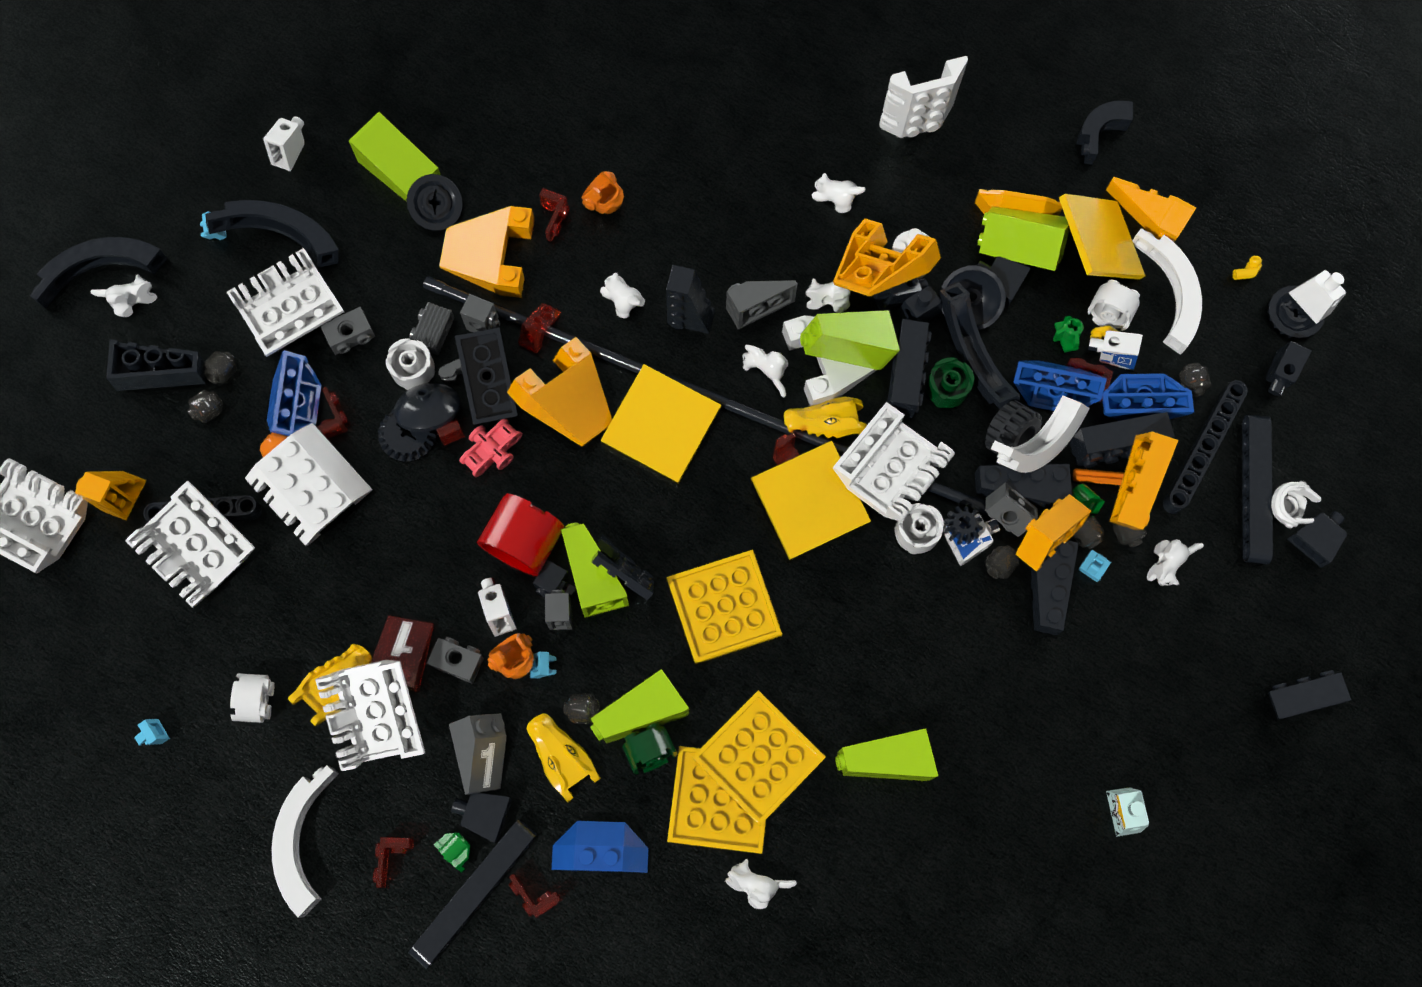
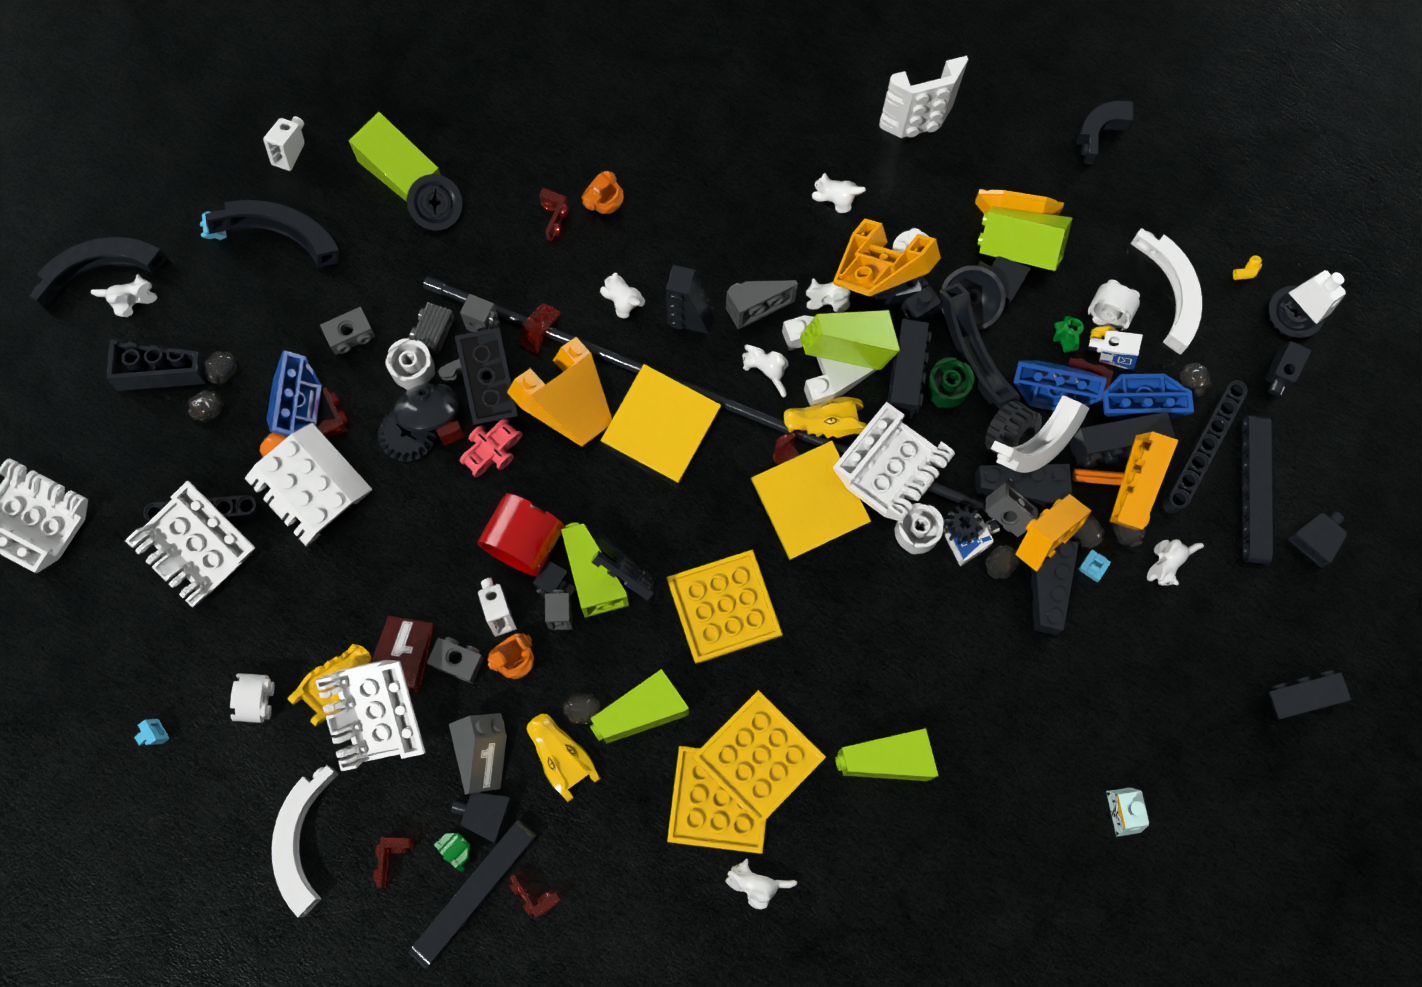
(111, 491): light orange wedge -> none
(286, 305): white slope -> none
(478, 249): light orange wedge -> none
(541, 665): medium azure tile -> none
(600, 848): blue wedge -> none
(649, 748): dark green brick -> none
(1088, 498): green piece -> none
(1101, 237): yellow tile -> none
(1152, 211): light orange wedge -> none
(1290, 504): white helmet -> none

